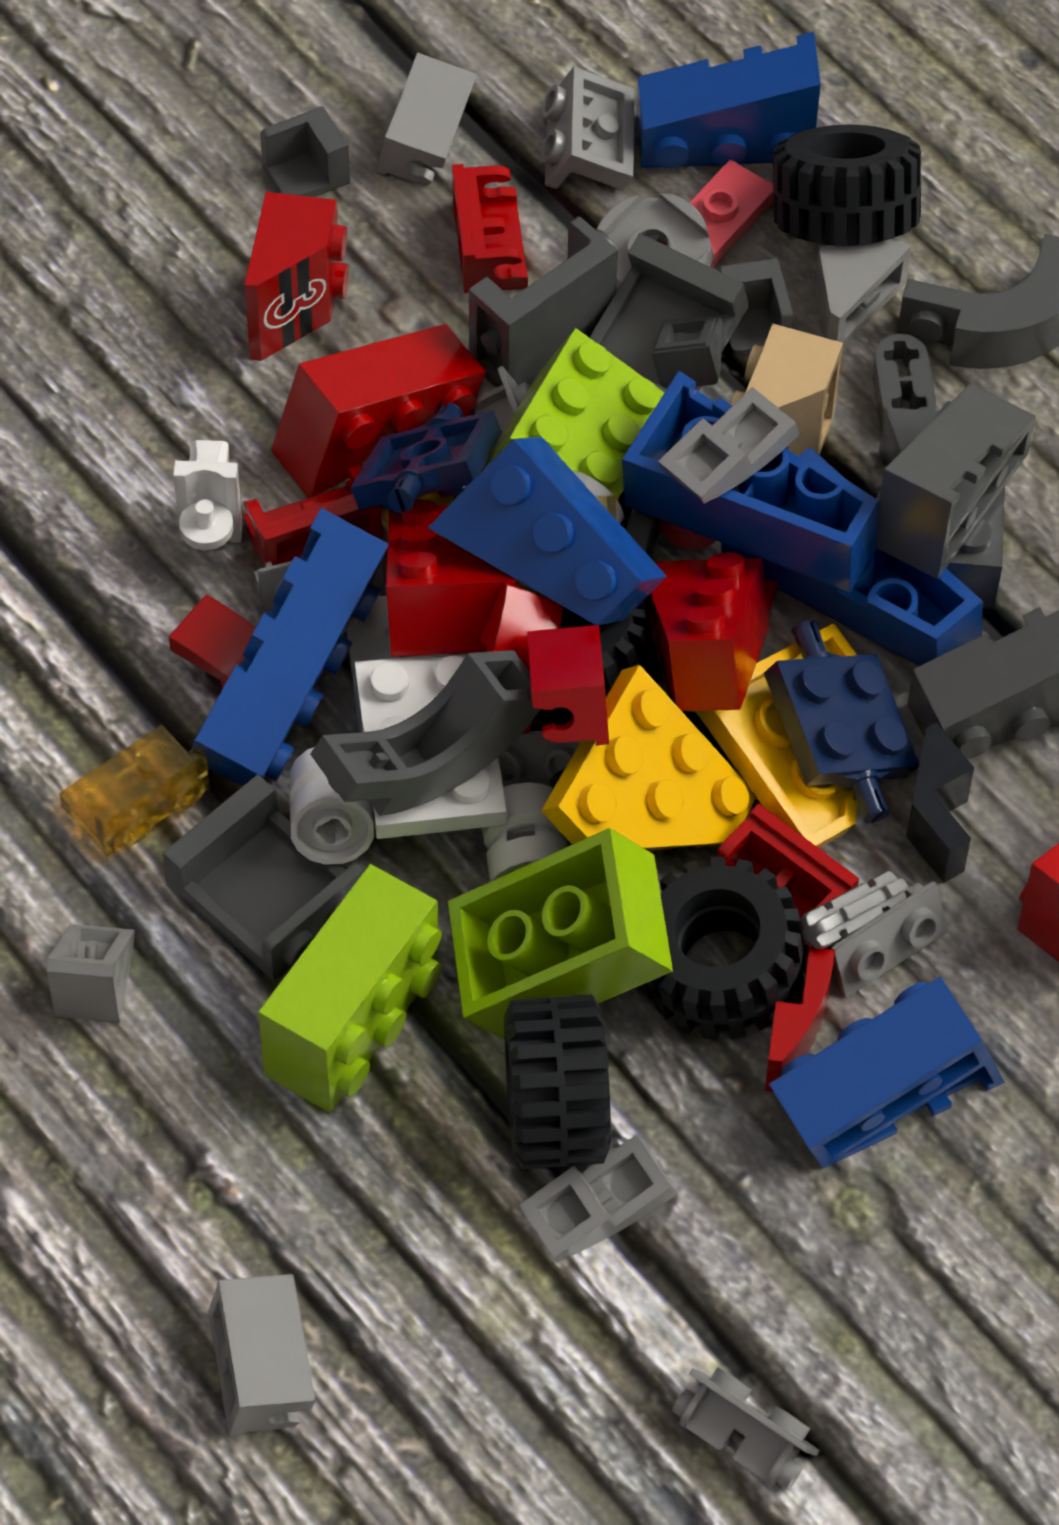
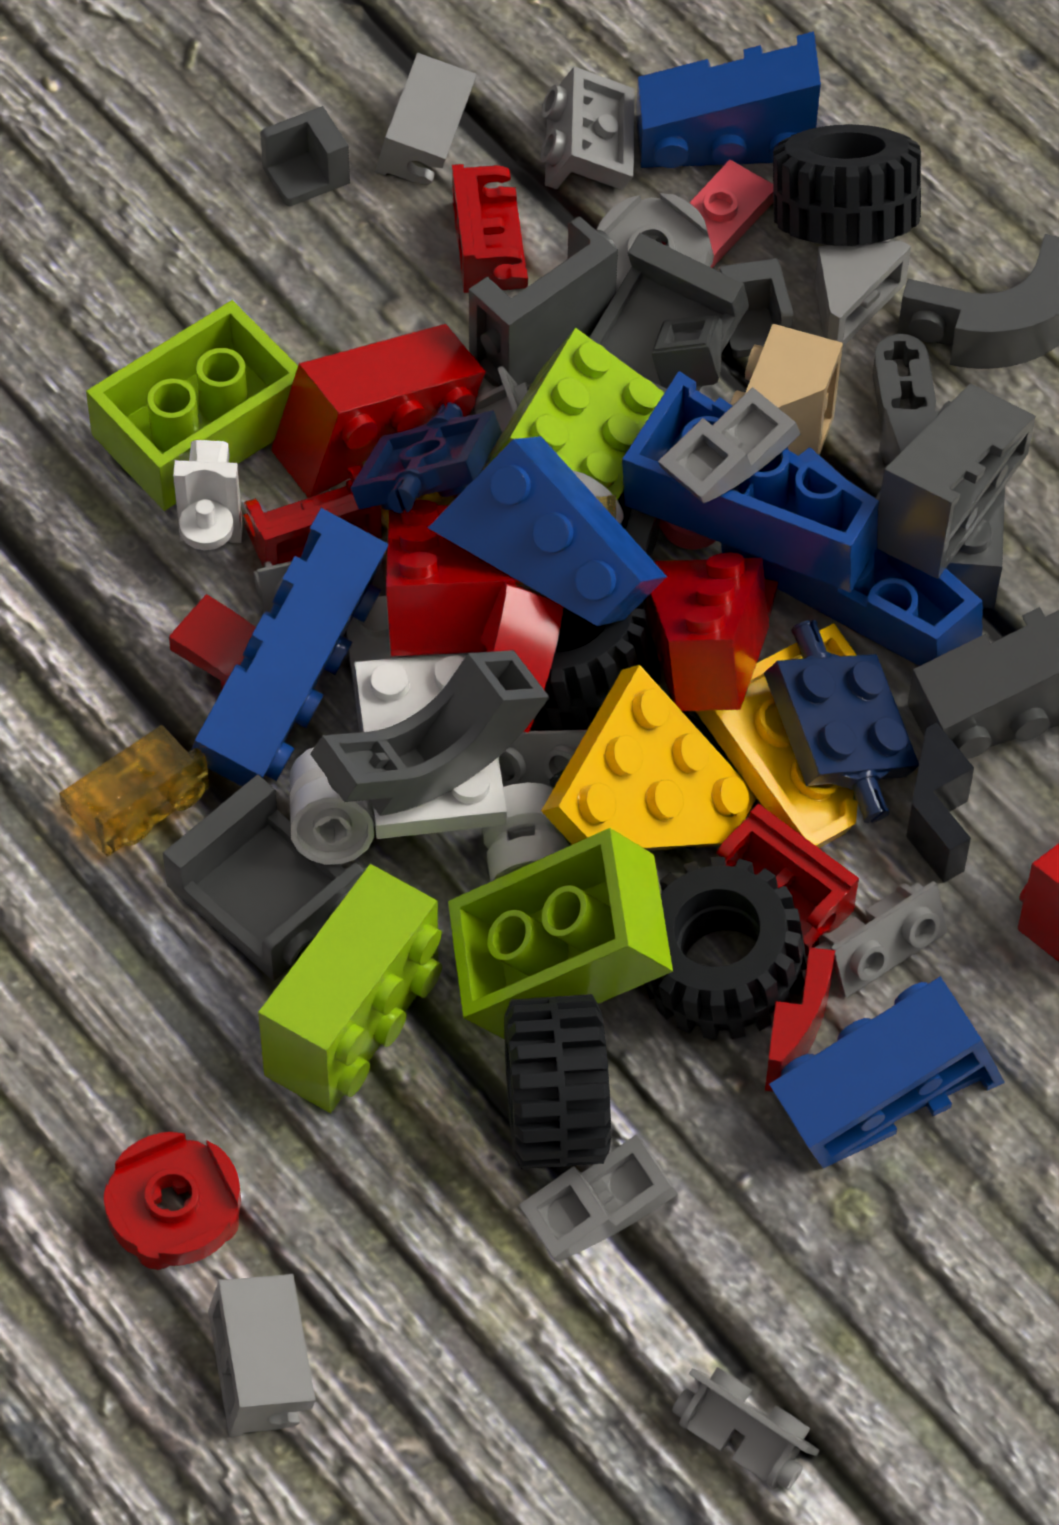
(90, 972): light grey slope -> none
(165, 1236): none -> red plate
(202, 384): none -> lime brick
(293, 271): red slope -> none
(569, 675): red hinge -> none
(852, 910): light grey axle -> none

